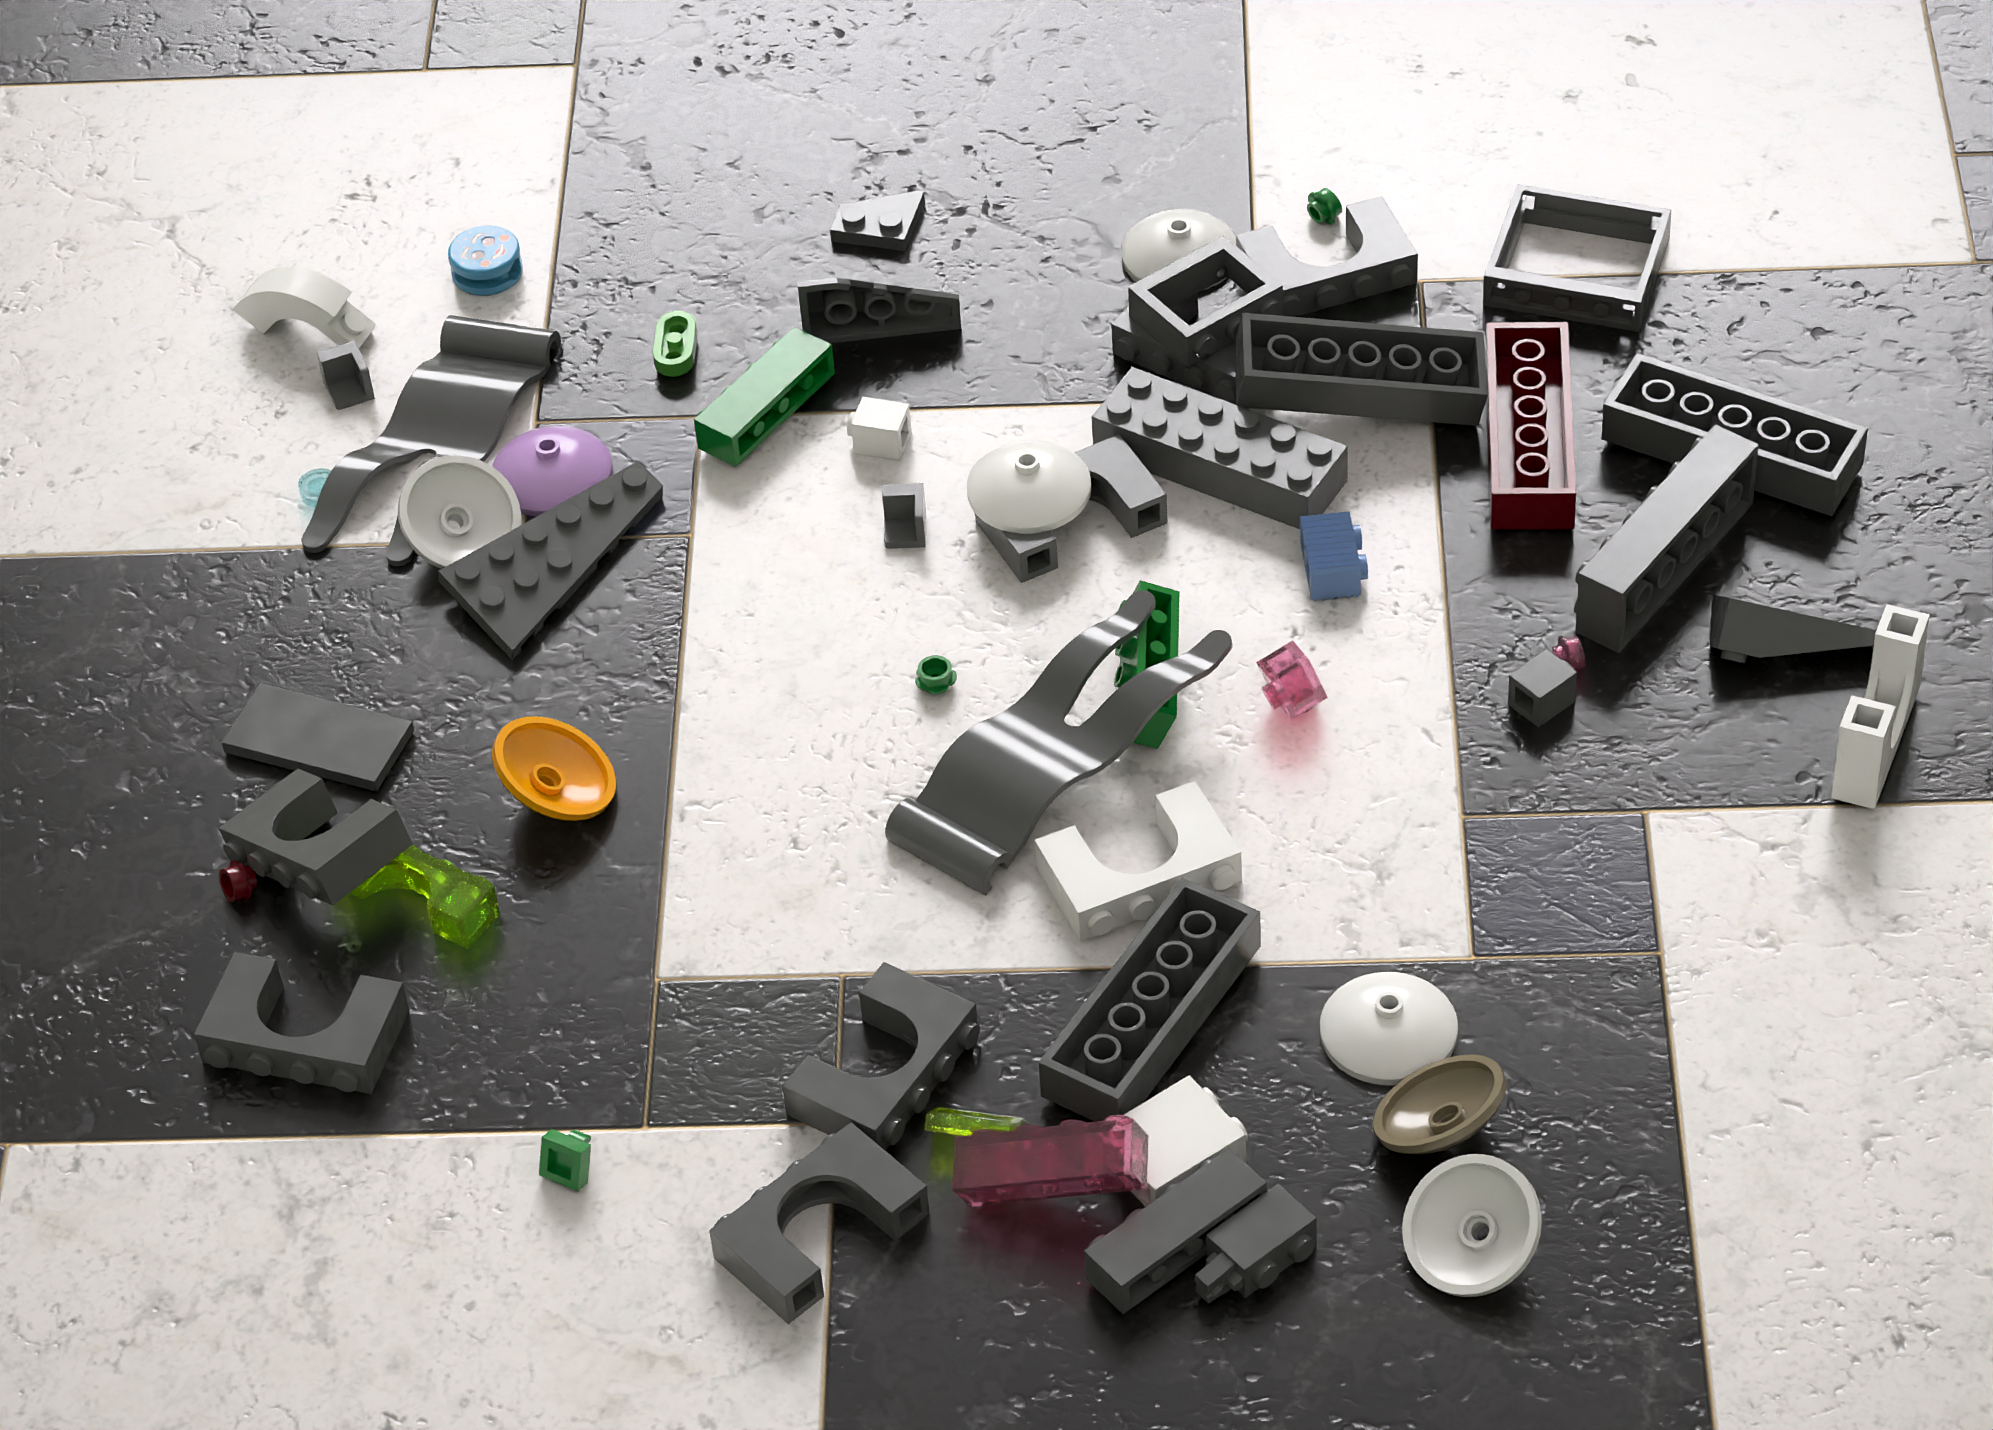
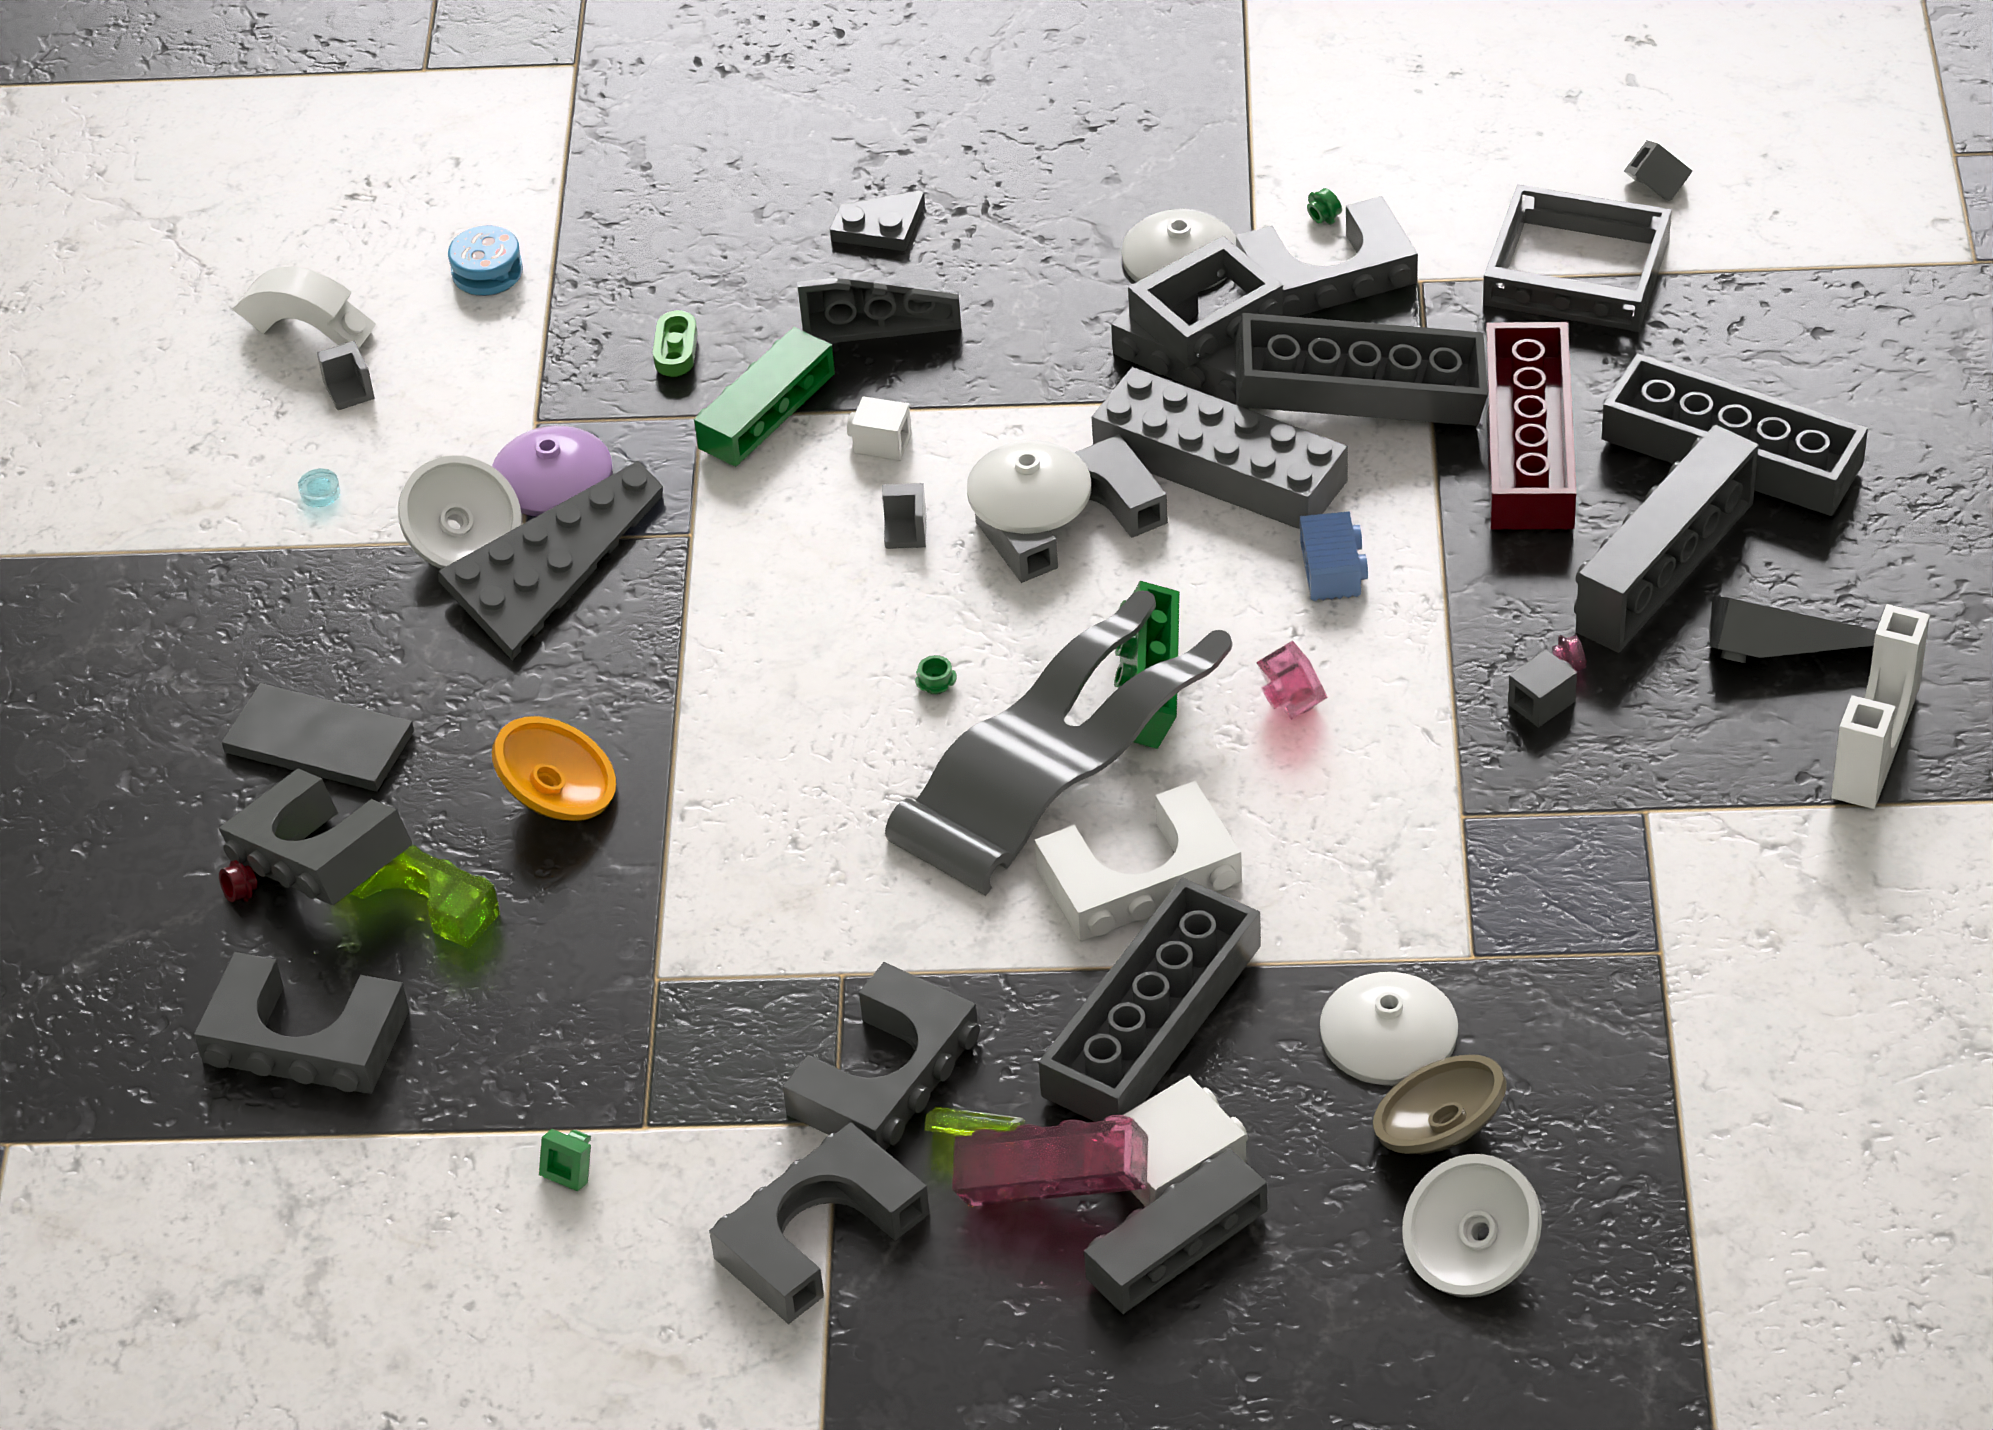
(445, 409): dark grey flag -> none
(1256, 1245): dark grey hinge -> none
(1658, 170): none -> dark grey panel

